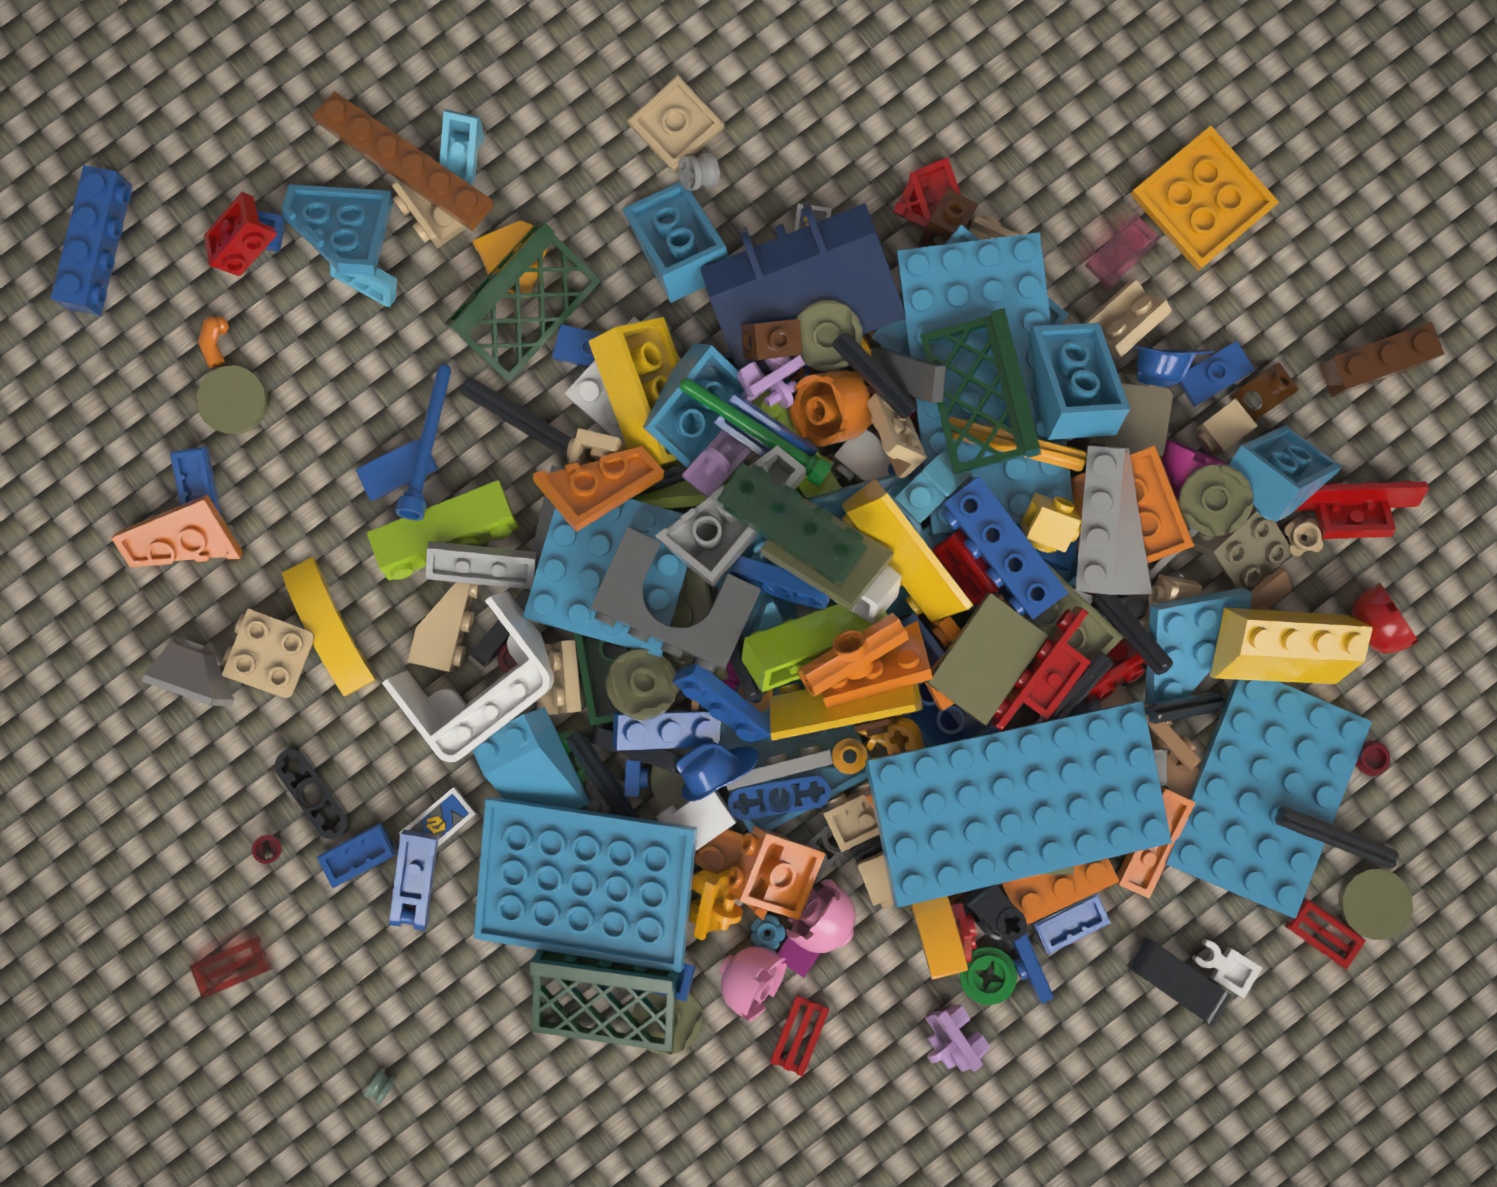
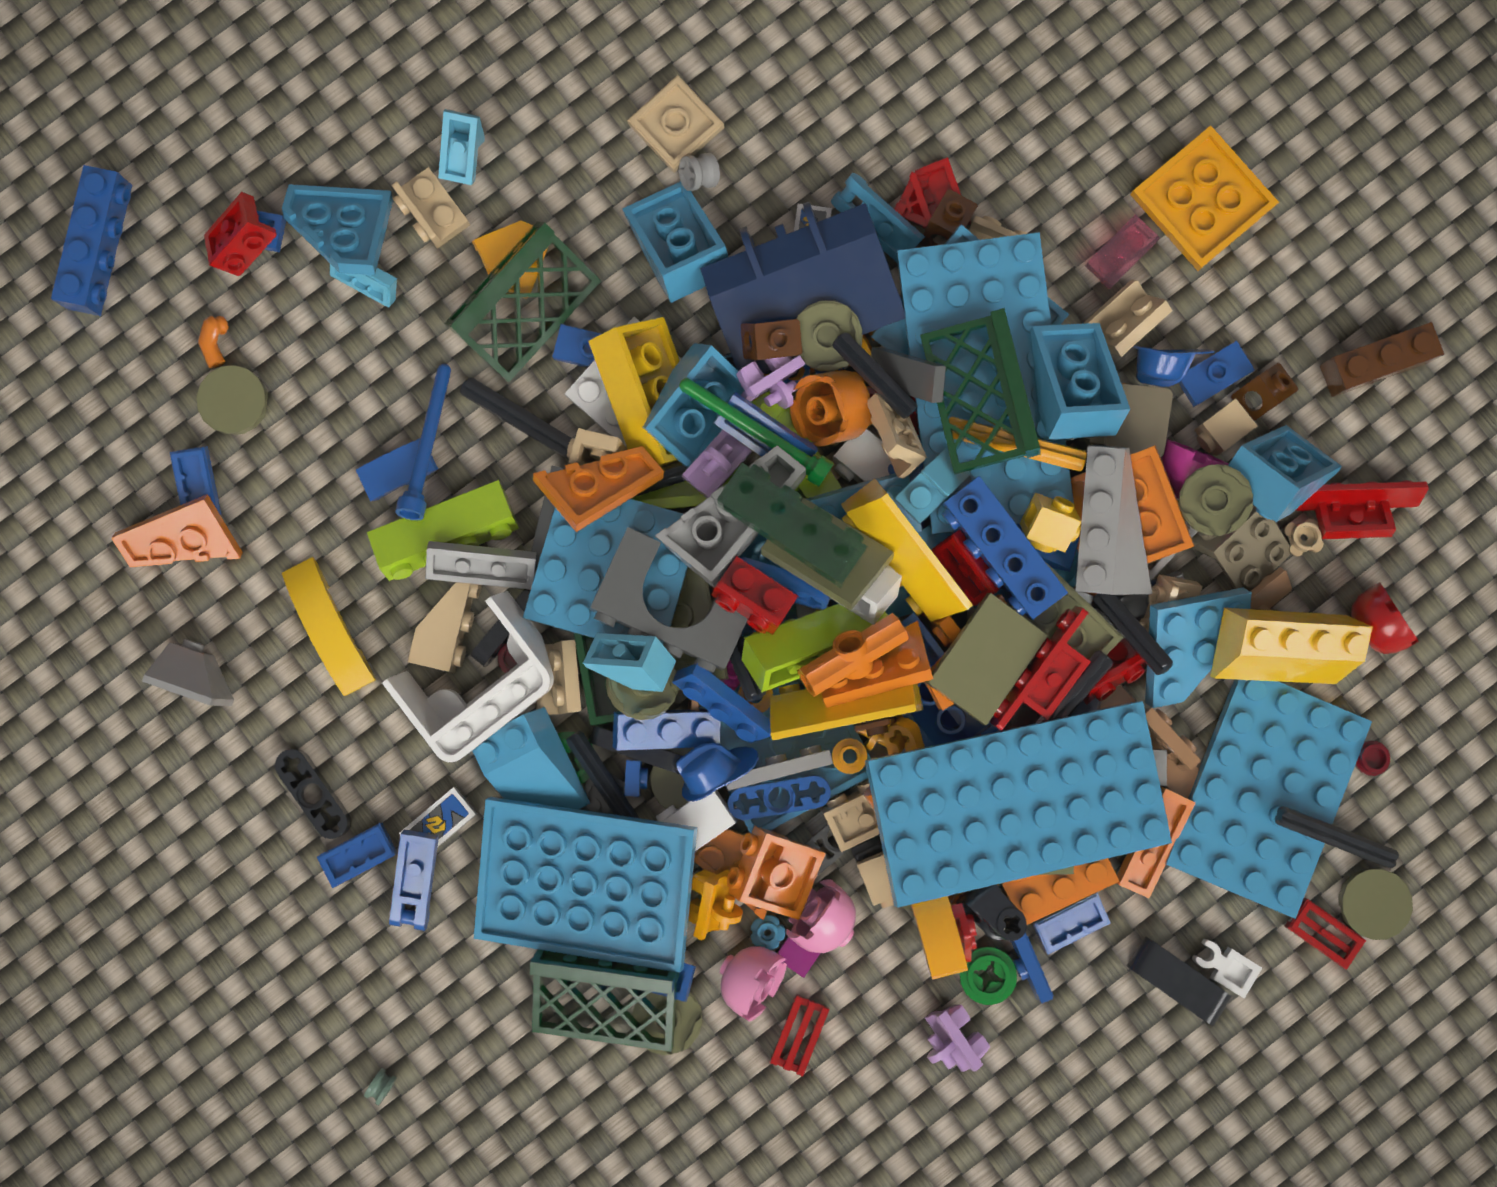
(258, 850): dark red hinge -> none
(258, 956): clear red tile -> none
(267, 653): tan bracket -> none
(403, 161): dark orange plate -> none
(631, 660): none -> medium azure slope
(753, 596): none -> red bracket
(892, 229): none -> dark azure plate
(1185, 707): black axle -> none

